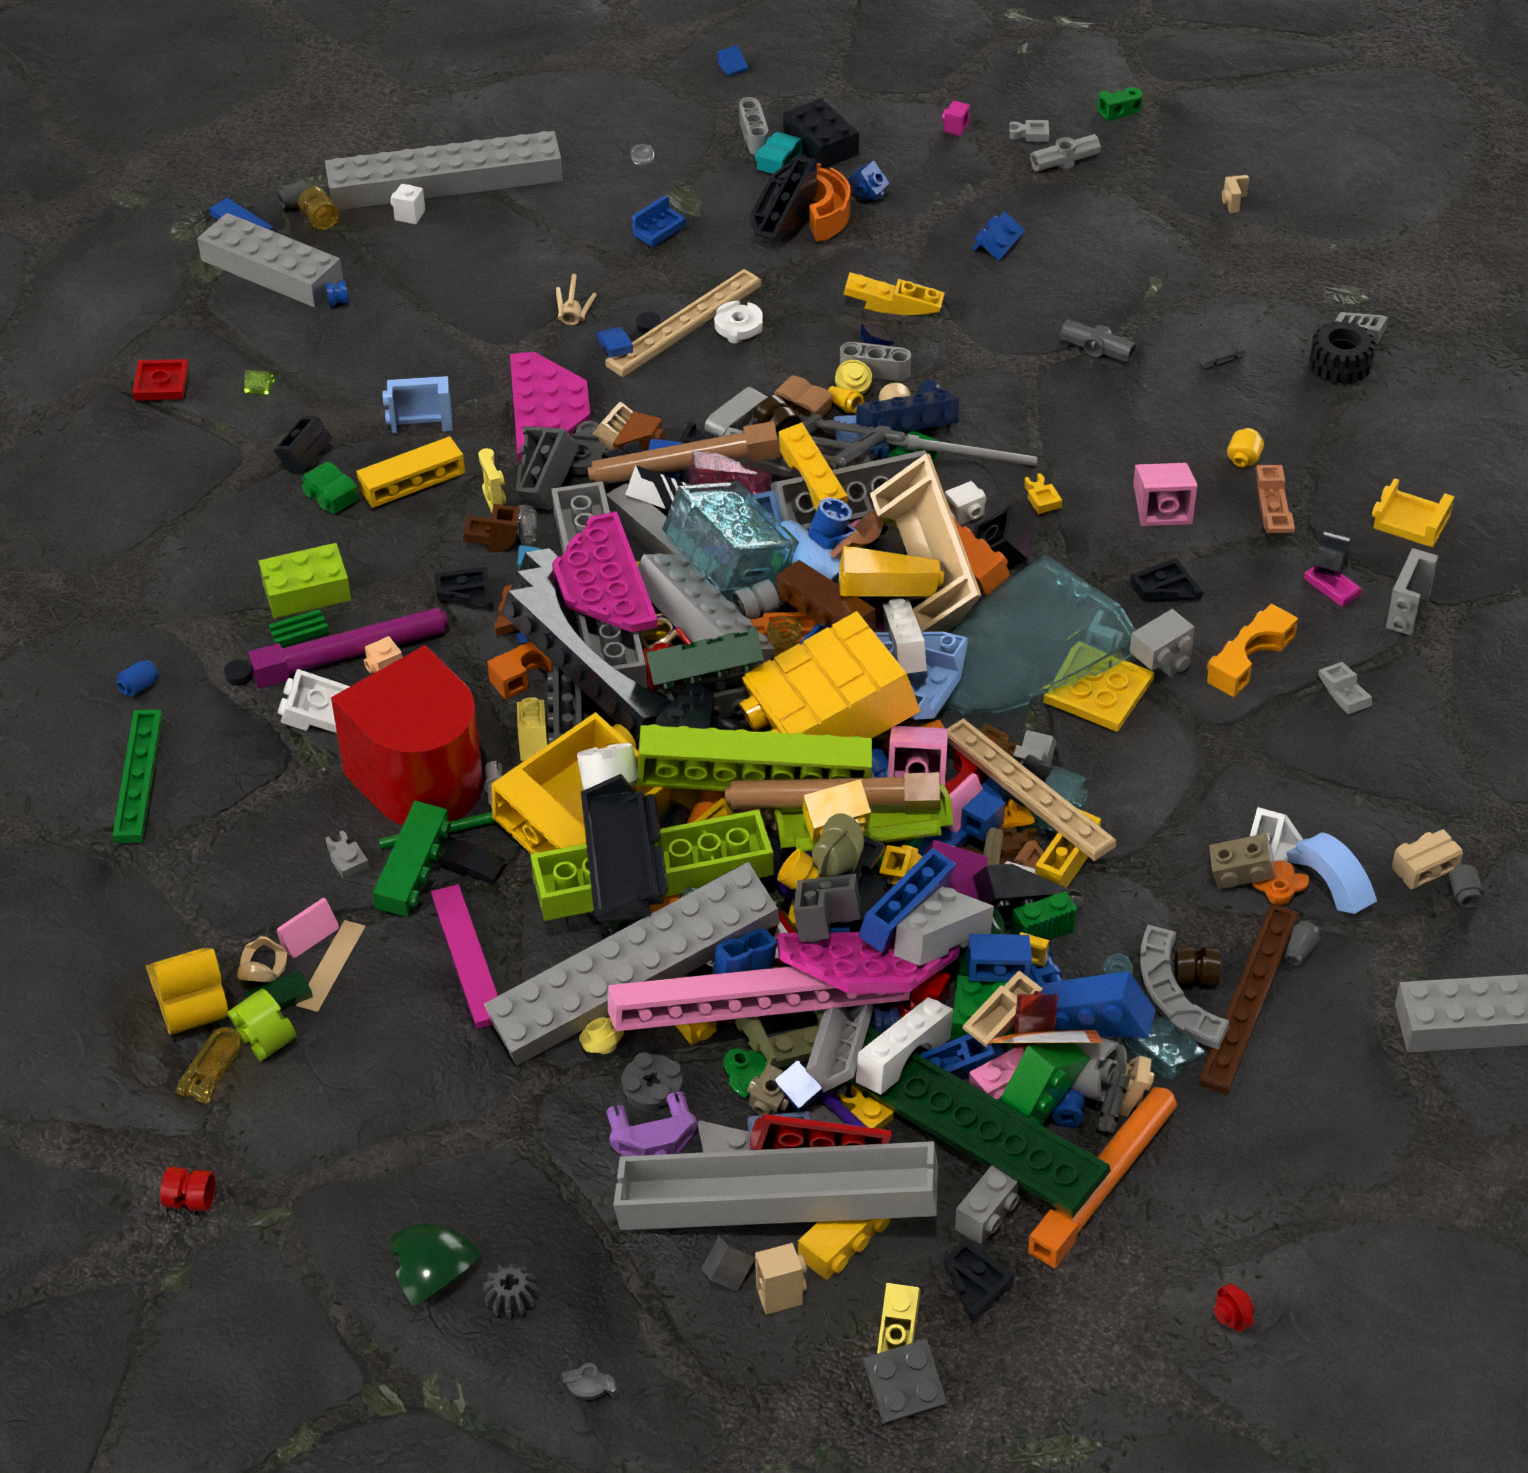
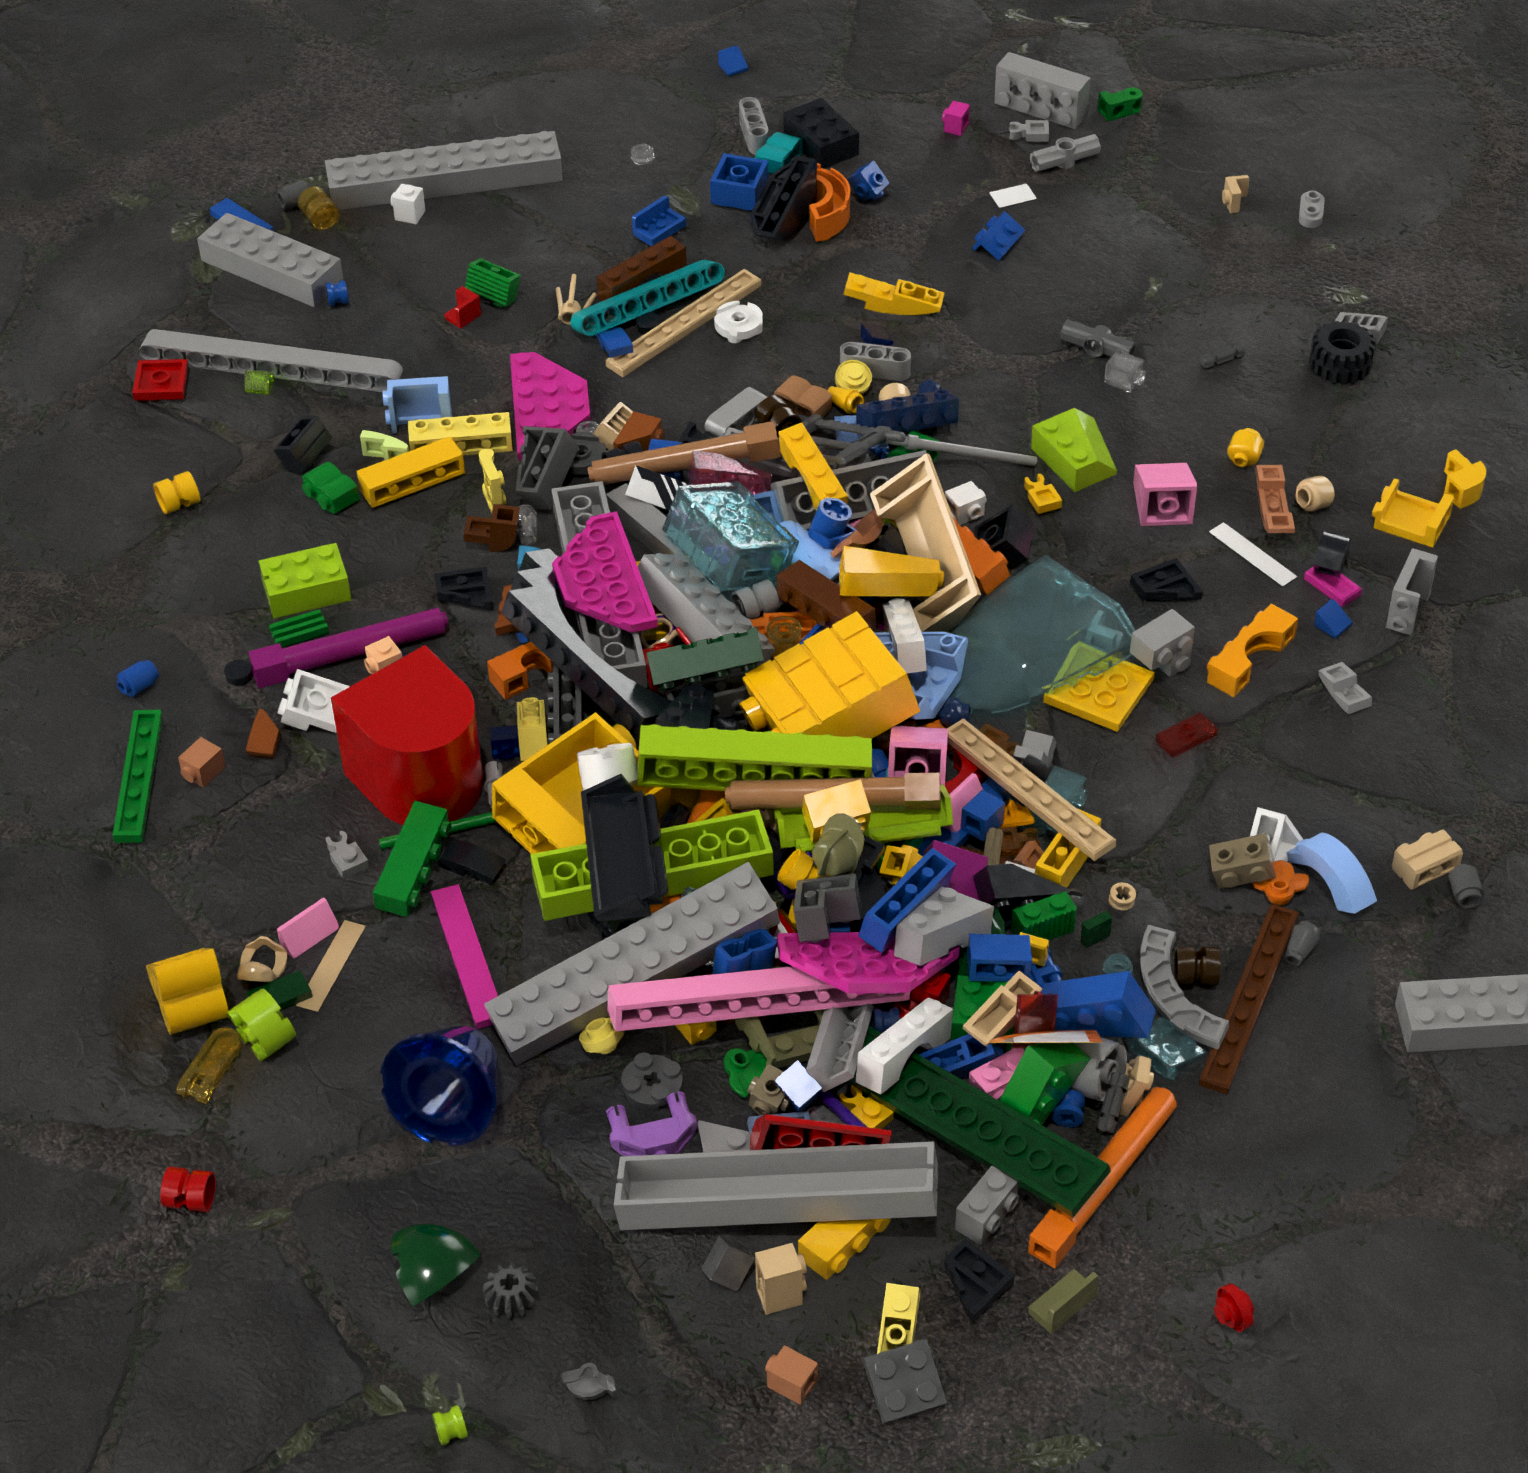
(176, 492): none -> yellow wheel
(201, 762): none -> nougat brick
(263, 736): none -> dark orange slope
(282, 361): none -> light grey beam
(381, 445): none -> yellowish green slope
(430, 1098): none -> clear blue cone
(450, 1425): none -> lime wheel
(467, 308): none -> red panel
(468, 432): none -> light yellow brick
(492, 282): none -> green brick
(505, 742): none -> clear blue bracket
(637, 297): none -> teal beam
(662, 258): none -> reddish brown arch
(738, 181): none -> blue brick
(791, 1374): none -> nougat brick
(953, 712): none -> dark blue animal
(1012, 195): none -> white sticker
(1042, 90): none -> light grey brick
(1064, 1300): none -> olive panel
(1073, 449): none -> lime wedge
(1096, 929): none -> dark green tile
(1122, 888): none -> tan bush
(1124, 371): none -> clear brick
(1186, 734): none -> clear red plate
(1253, 554): none -> white sticker
(1311, 209): none -> light grey plate
(1315, 493): none -> tan head
(1332, 619): none -> blue slope
(1464, 479): none -> yellow brick

